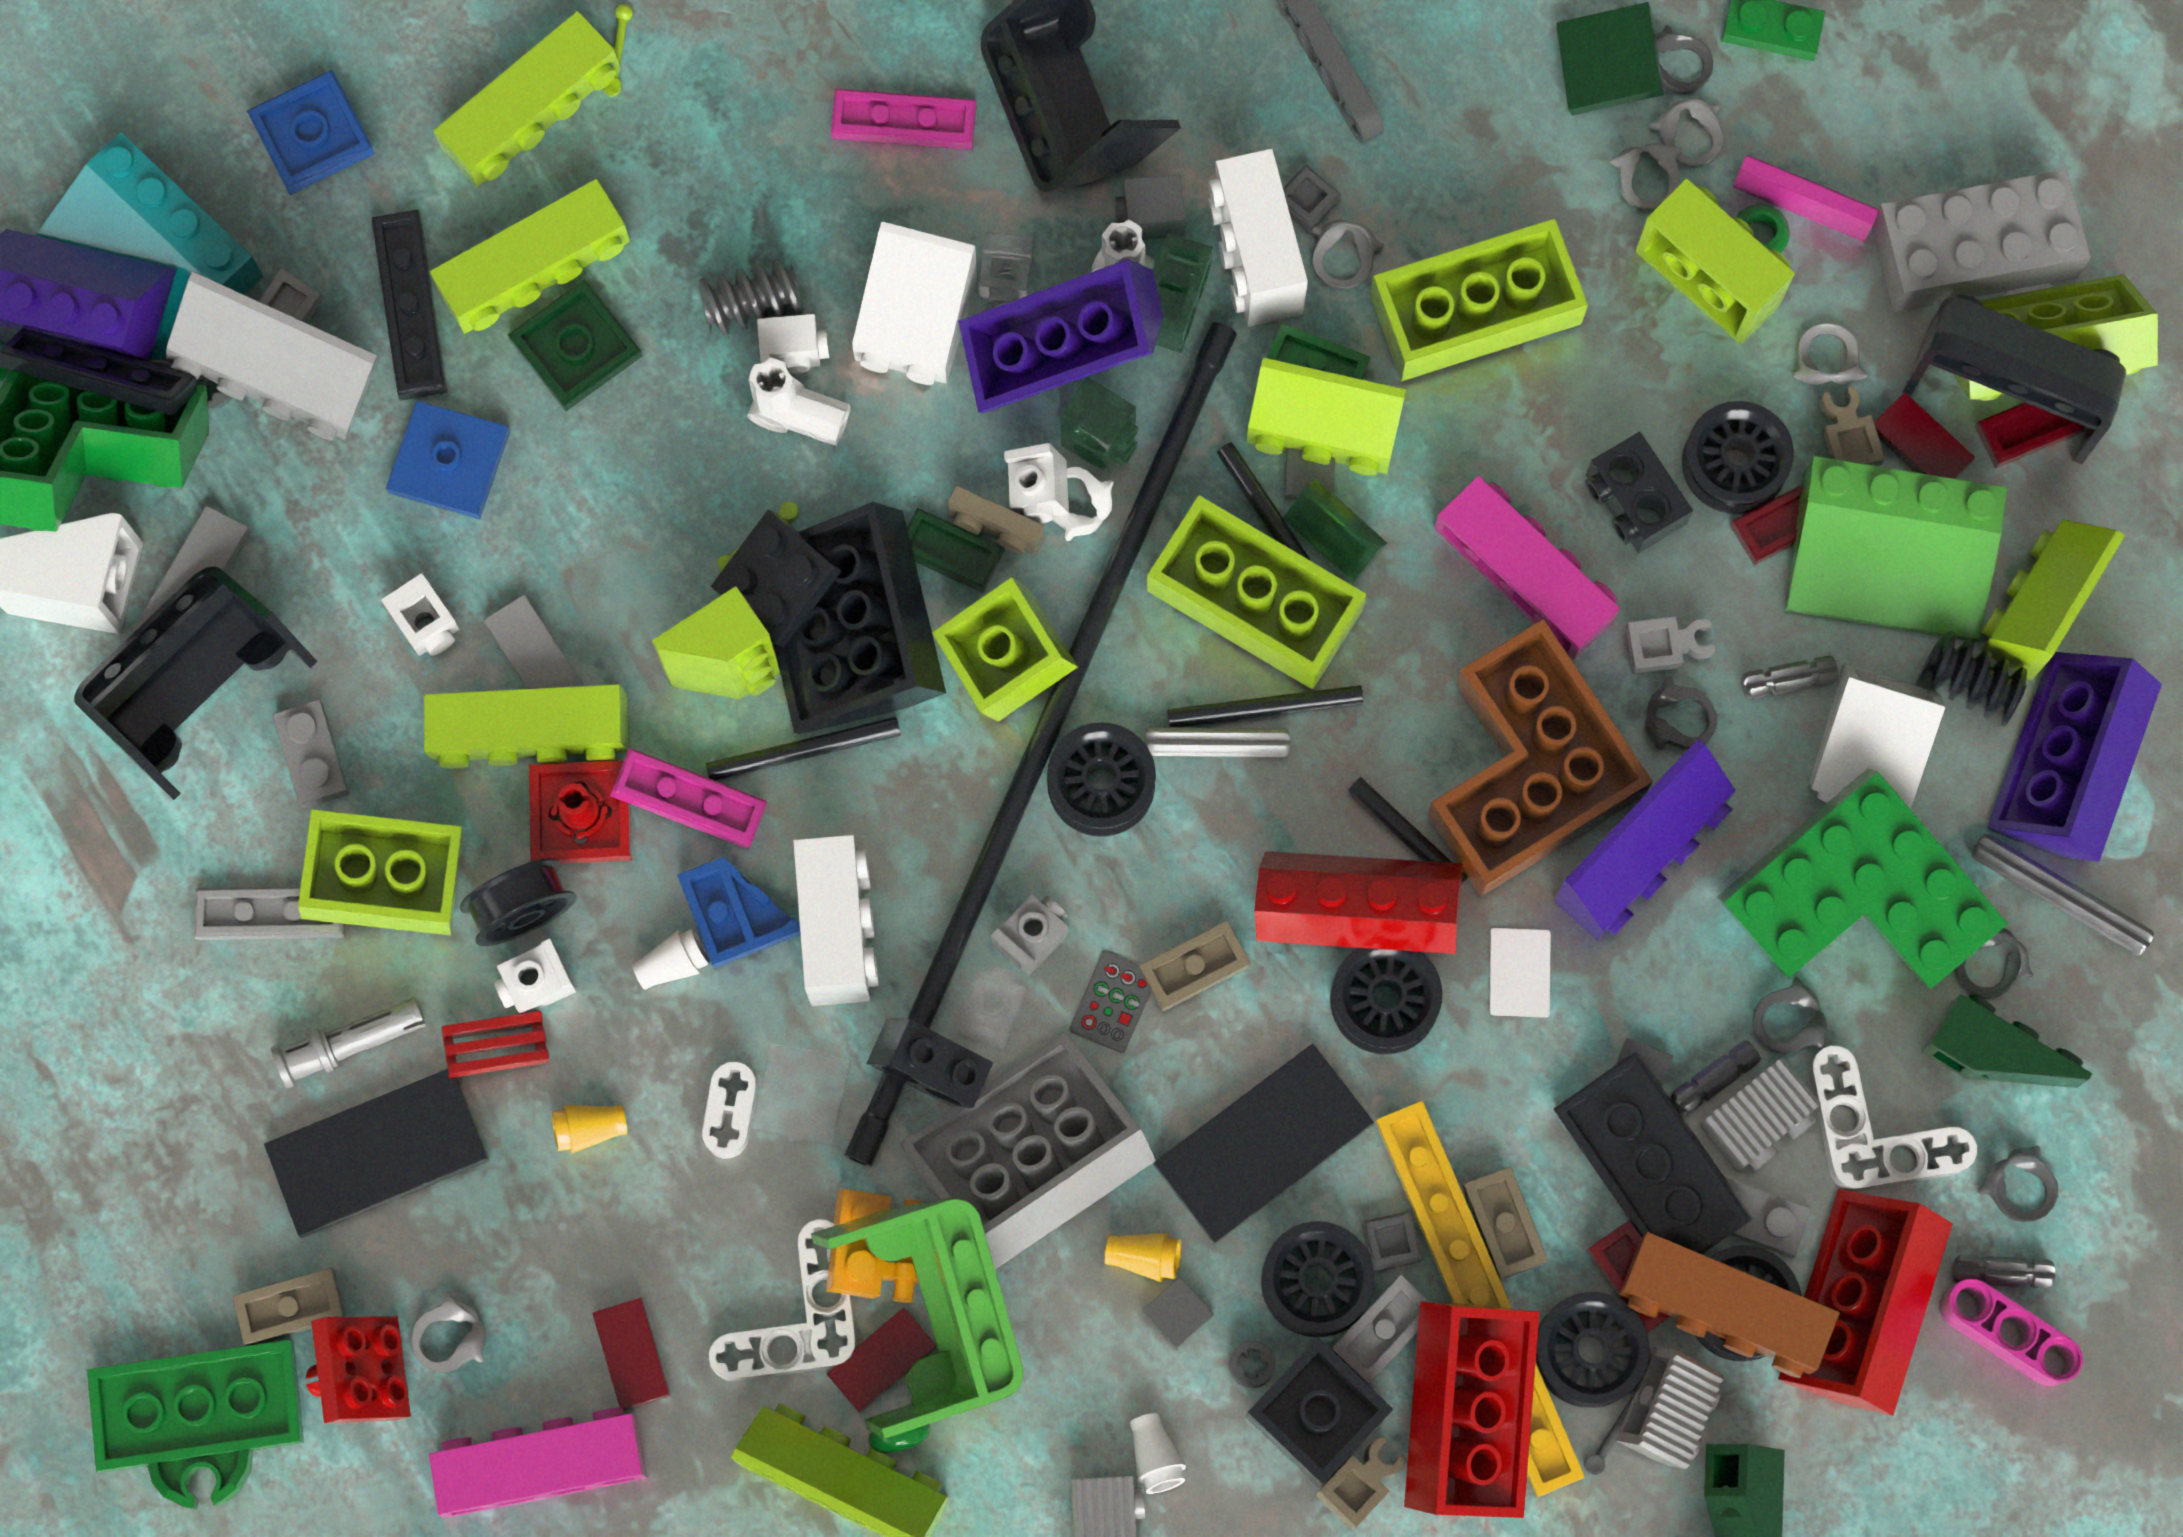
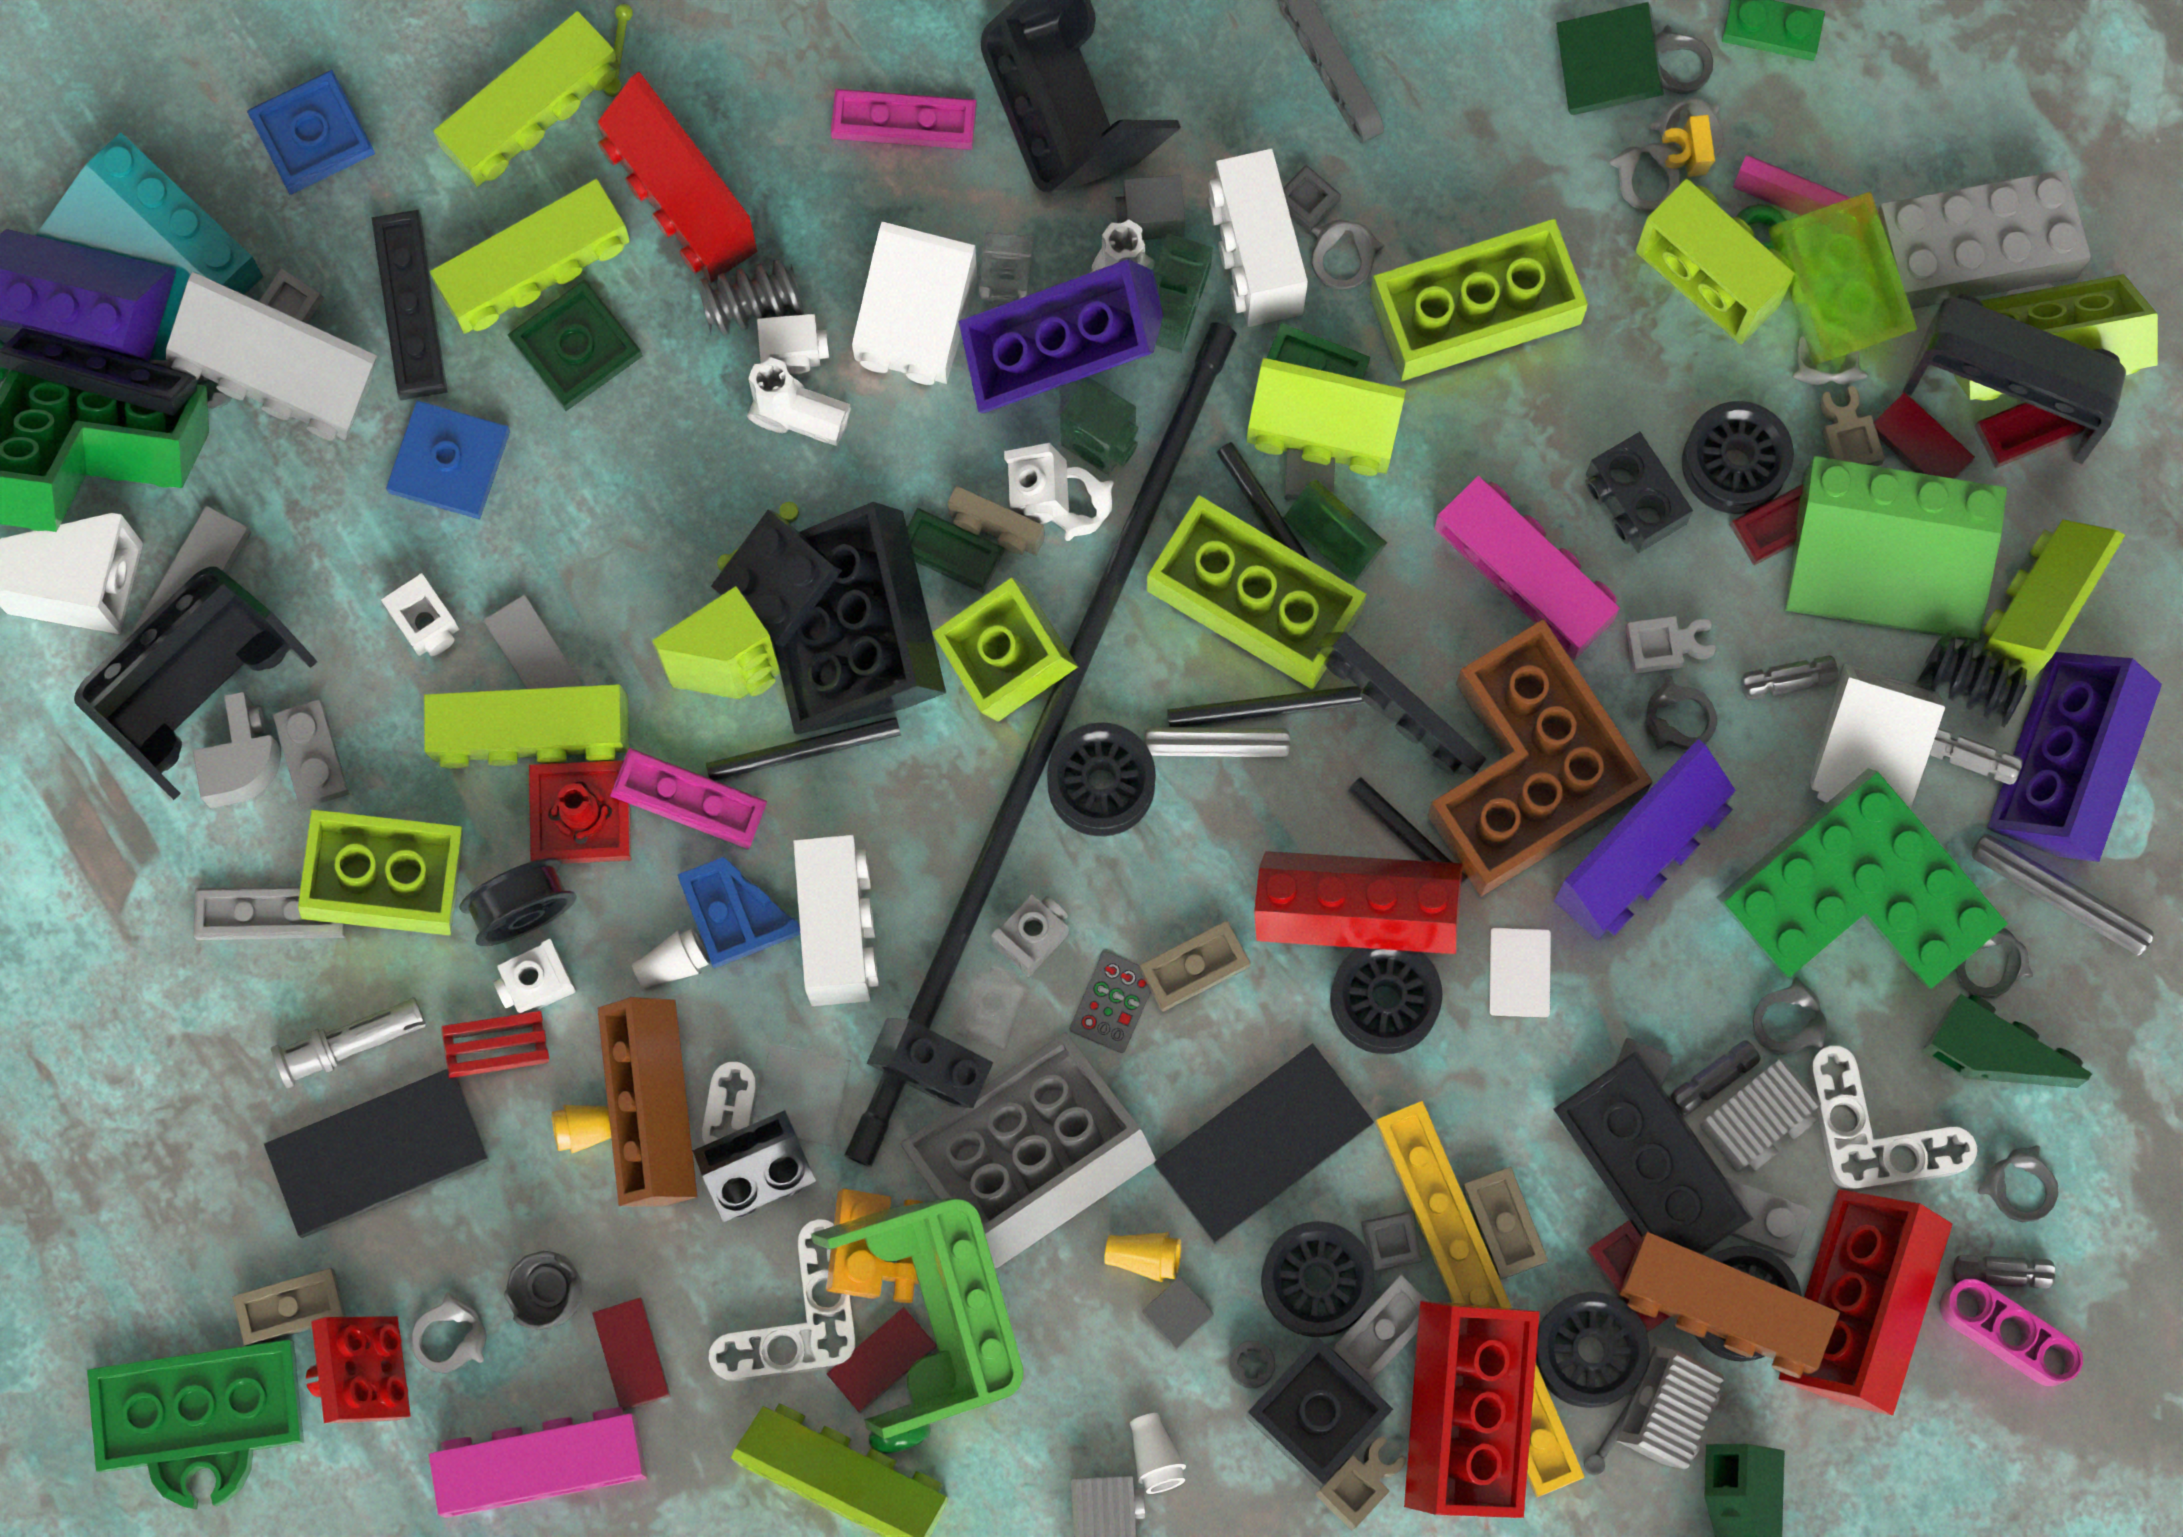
(240, 768): none -> light grey brick
(543, 1290): none -> dark grey hair
(647, 1102): none -> dark orange brick
(675, 180): none -> red slope
(750, 1156): none -> black brick
(1399, 704): none -> black hinge
(1695, 144): none -> yellow tile
(1843, 278): none -> clear neon green brick
(1976, 756): none -> light grey axle

